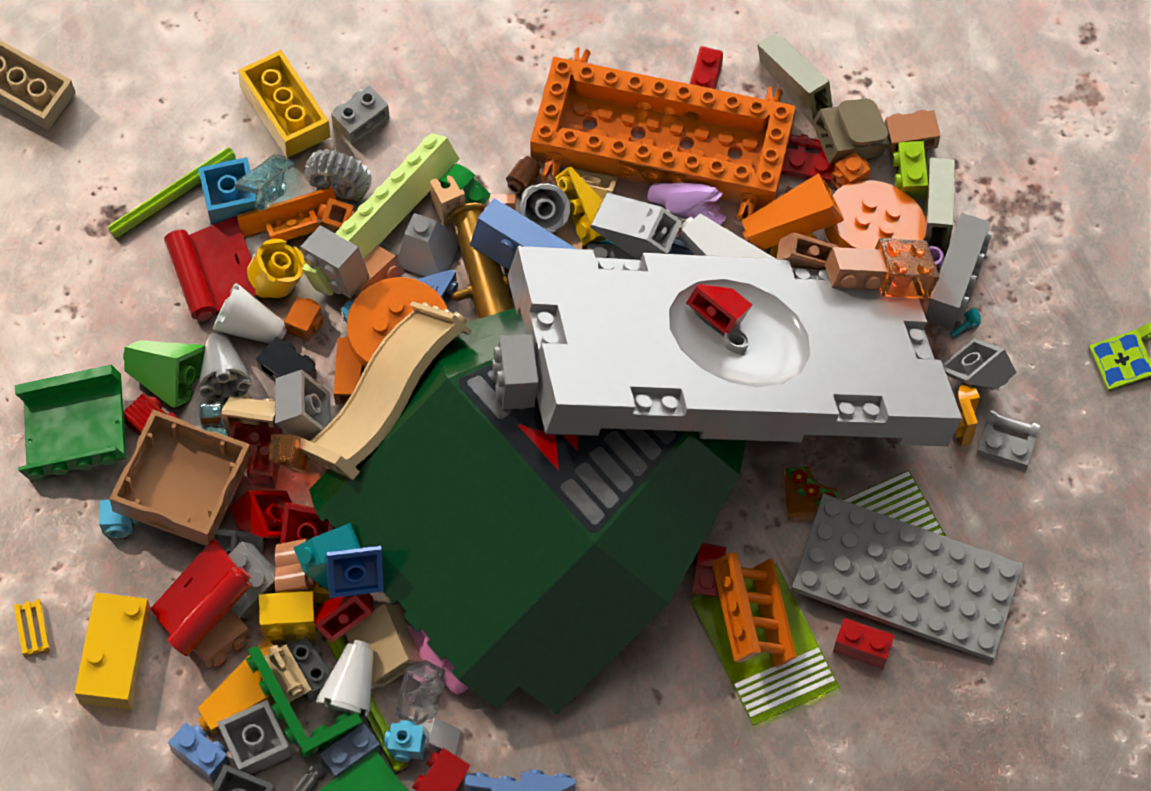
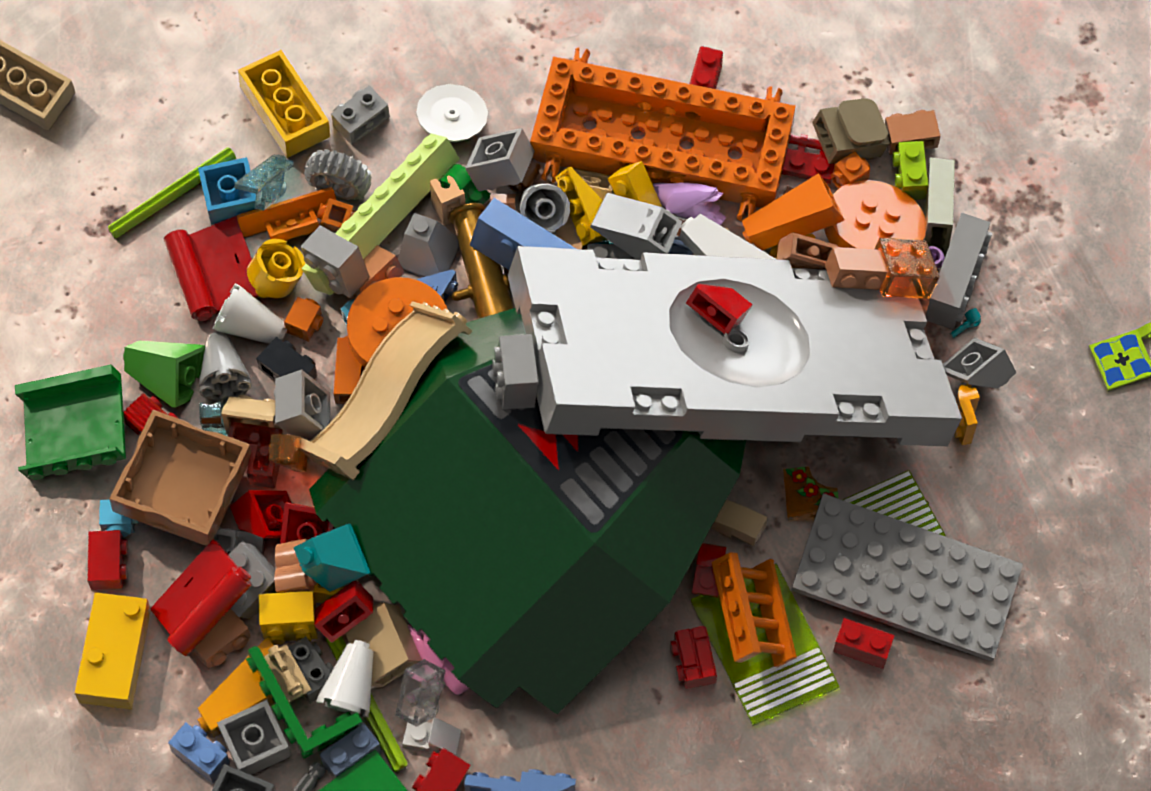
(27, 606): yellow tile -> none
(106, 560): none -> red brick
(354, 571): blue slope -> none
(406, 741): medium azure brick -> none
(452, 112): none -> white piece
(500, 160): none -> light grey brick
(634, 183): none -> yellow brick
(694, 657): none -> red brick
(740, 522): none -> tan slope
(796, 76): olive slope -> none
(1004, 446): light grey plate -> none

